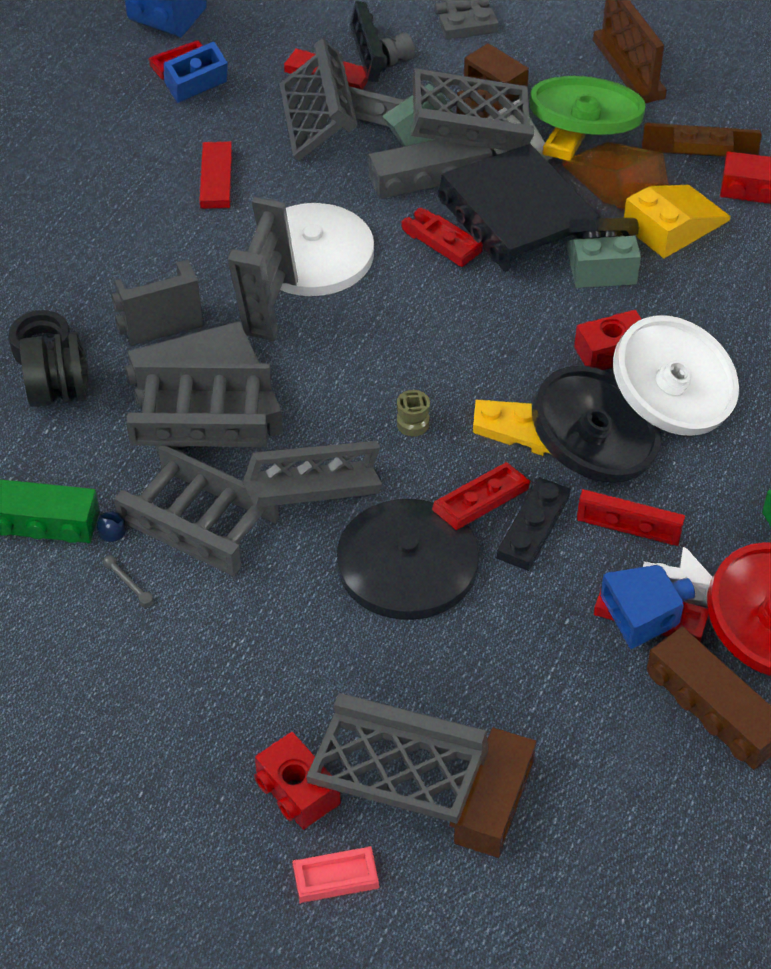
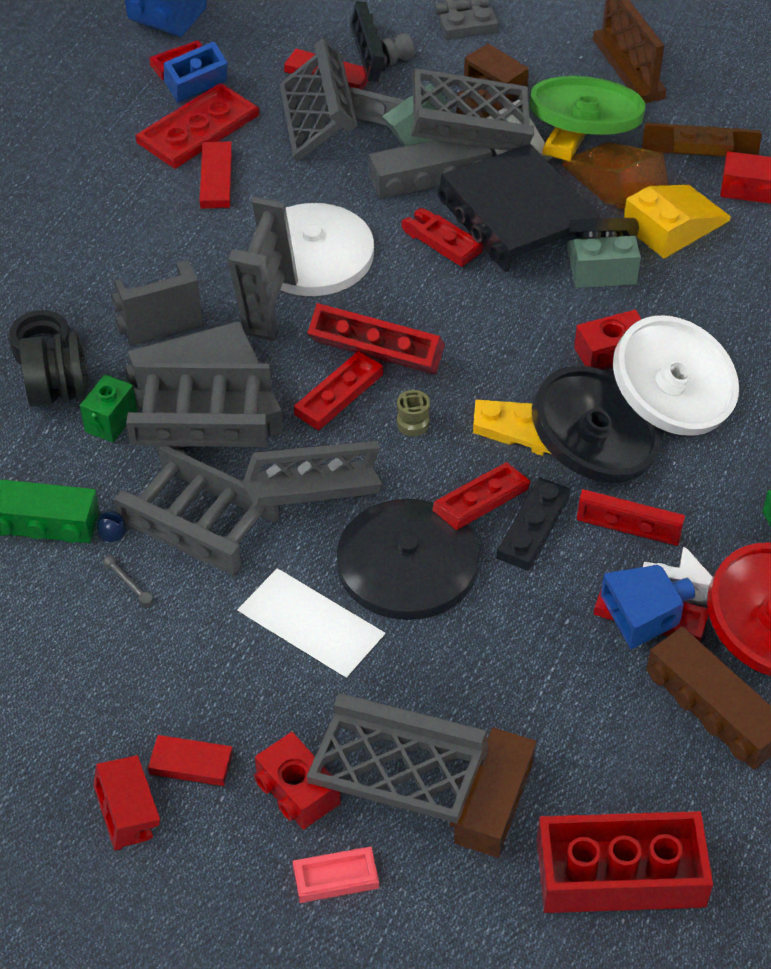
(107, 408): none -> green head
(125, 801): none -> red hinge
(190, 760): none -> red tile
(201, 120): none -> red tile
(311, 622): none -> white sticker
(338, 390): none -> red plate
(376, 338): none -> red brick
(623, 862): none -> red brick

